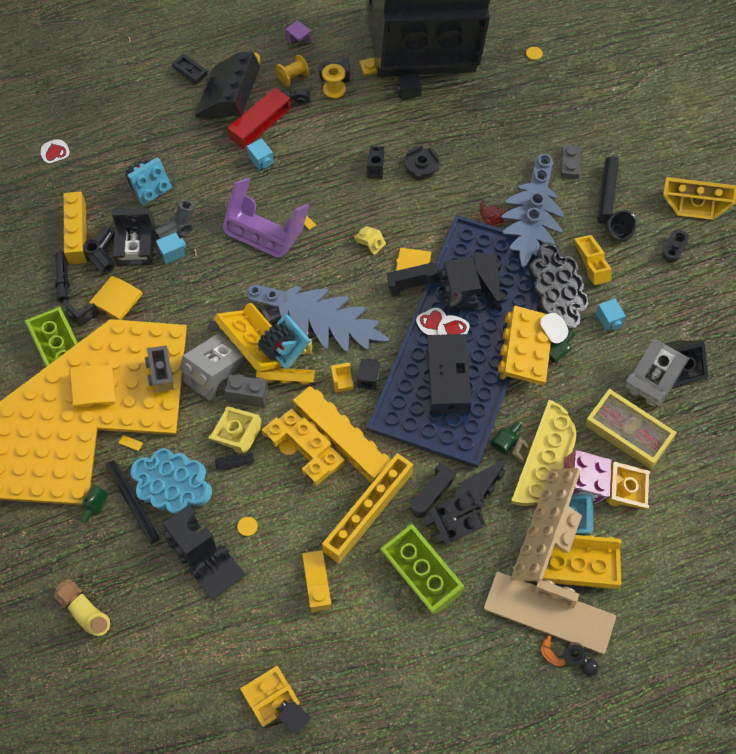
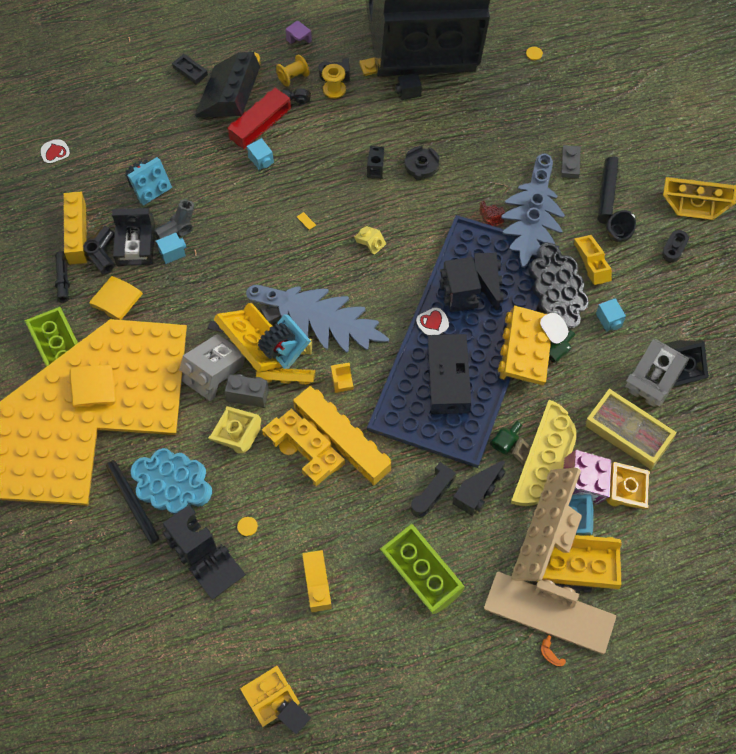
(80, 317): black bracket -> none
(81, 608): piece -> none
(93, 502): dark green piece -> none
(131, 443): yellow piece -> none
(160, 369): dark grey brick -> none
(234, 460): black axle -> none
(257, 231): medium lavender windscreen -> none
(367, 508): yellow brick -> none
(368, 374): black brick -> none
(411, 258): yellow piece -> none
(413, 277): black leg -> none
(448, 522): black hips -> none
(453, 325): sticker -> none
(589, 666): black plate -> none

